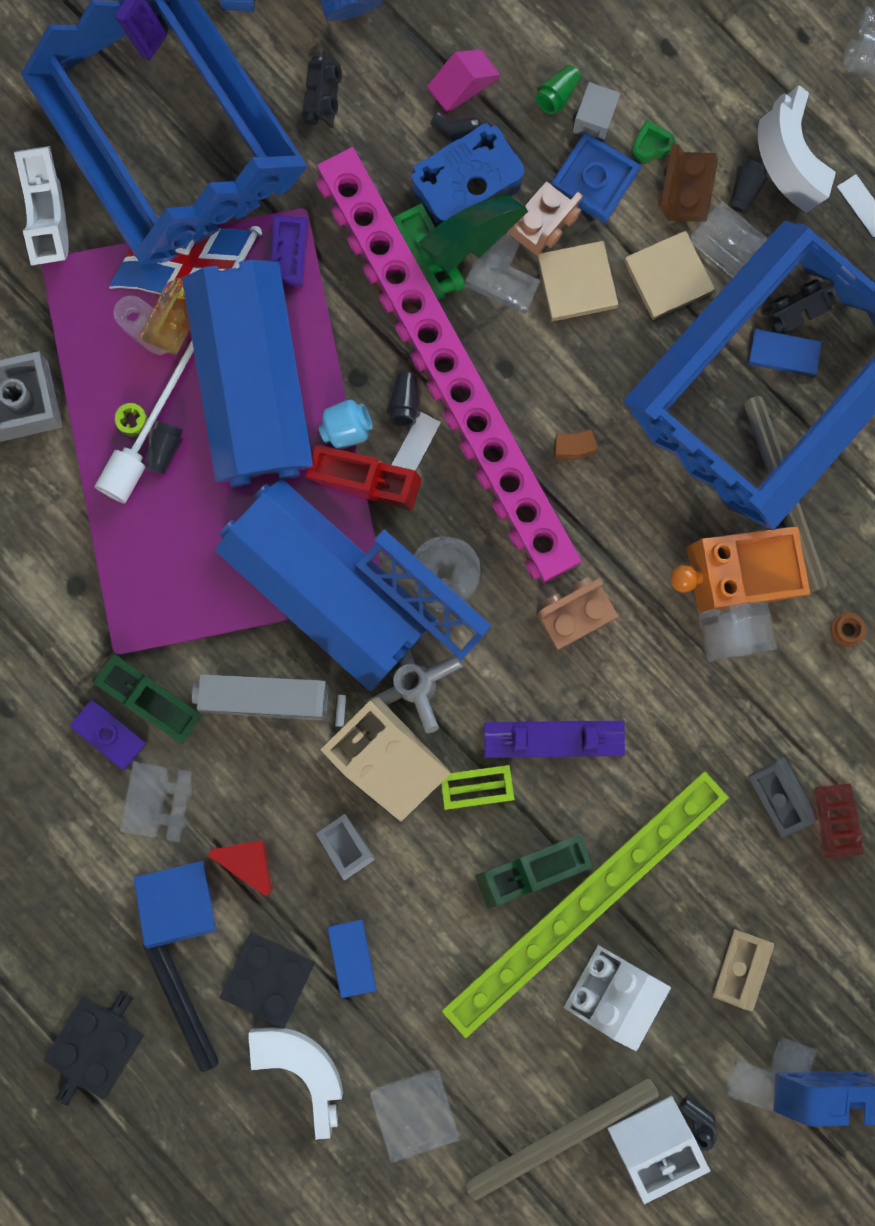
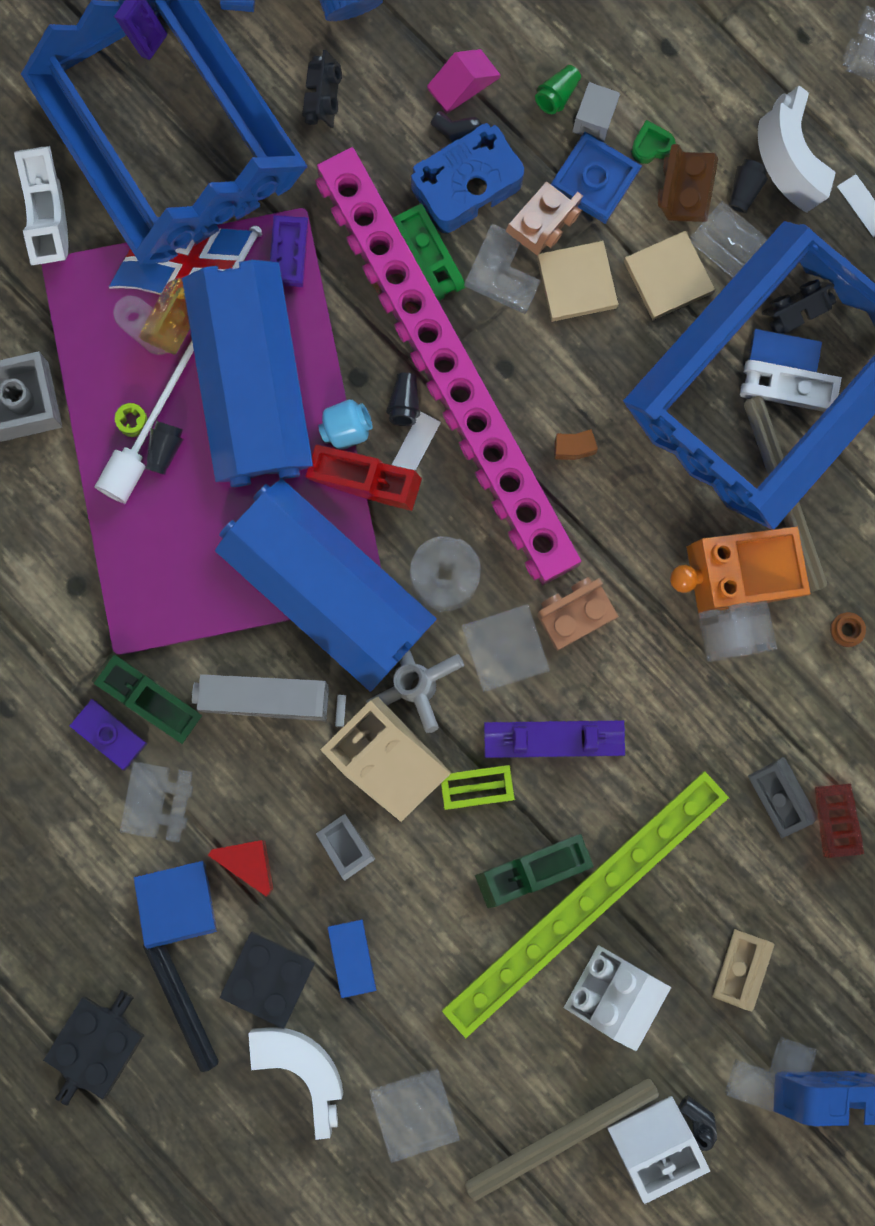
(432, 585): blue fence -> none
(472, 231): dark green slope -> none
(505, 648): none -> clear plate
(790, 385): none -> white plate

